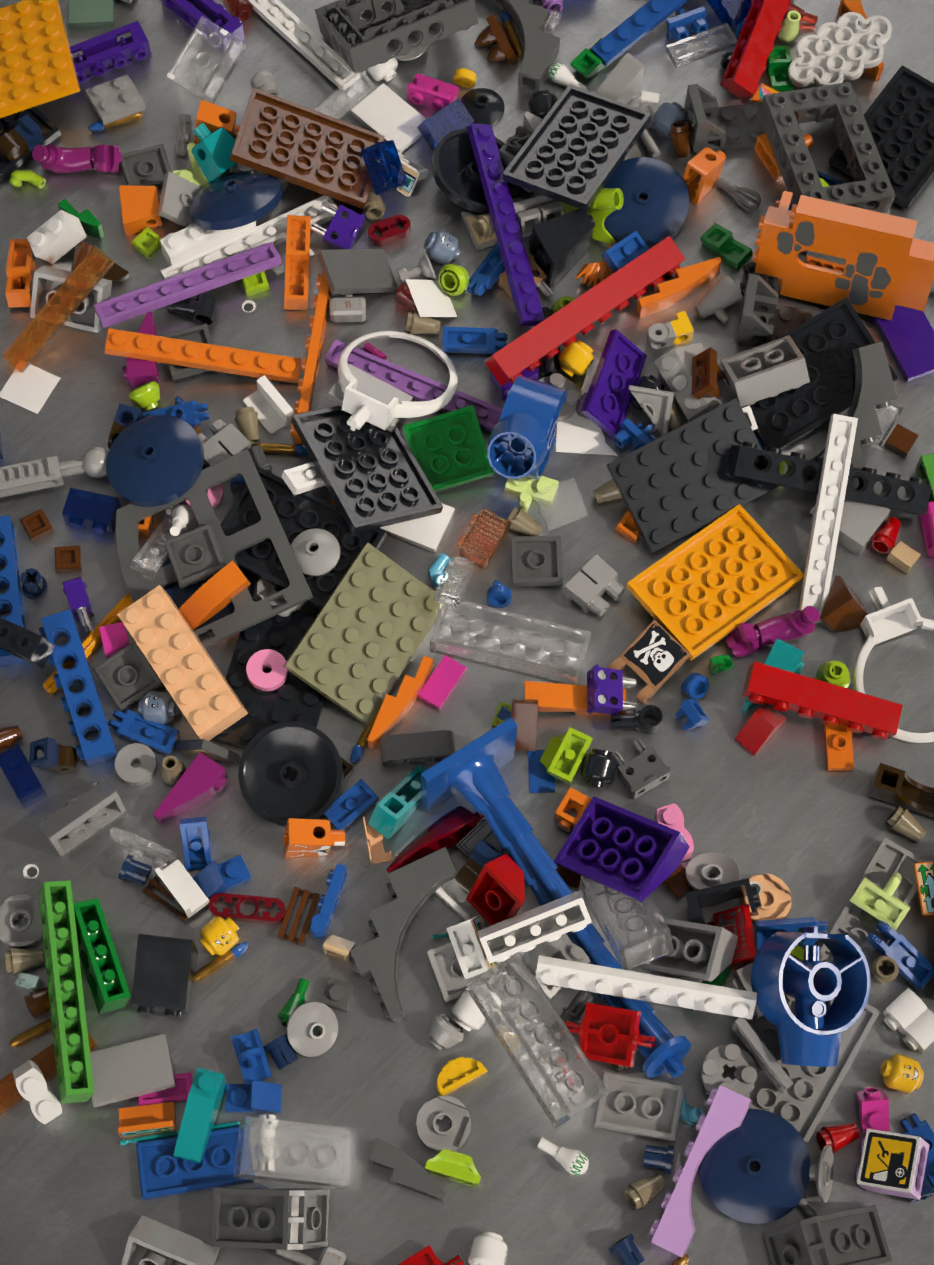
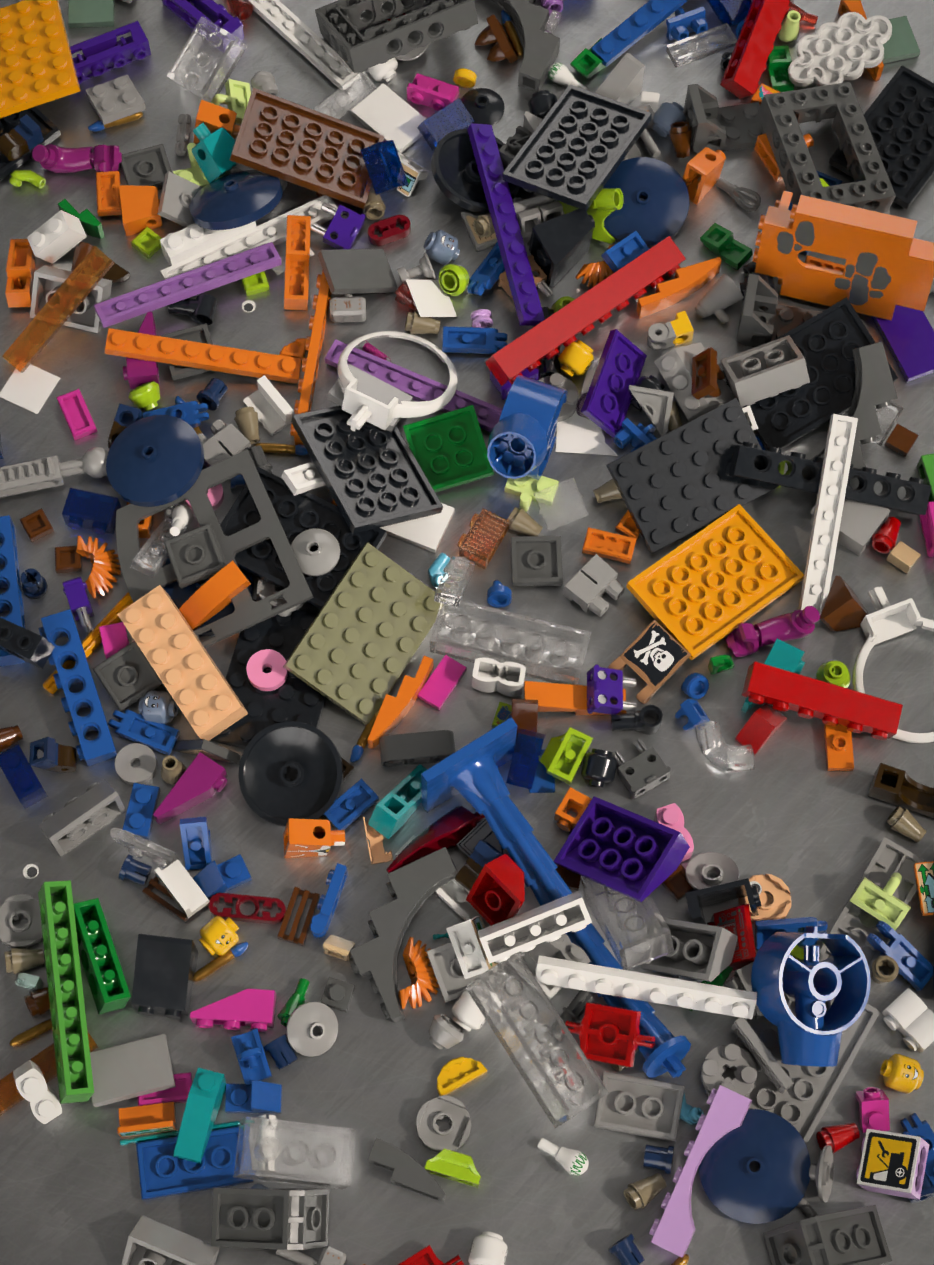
(76, 414): none -> dark pink tile
(103, 565): none -> orange hair
(108, 193): none -> orange plate
(141, 809): none -> blue plate
(212, 393): none -> dark blue bush
(236, 97): none -> yellowish green plate
(246, 1008): none -> dark pink slope
(295, 349): none -> orange tile
(421, 976): none -> orange hair
(482, 318): none -> lavender bush
(502, 677): none -> white brick
(525, 758): none -> clear blue brick
(609, 545): none -> orange plate
(719, 752): none -> clear cylinder
(901, 43): none -> sand green tile

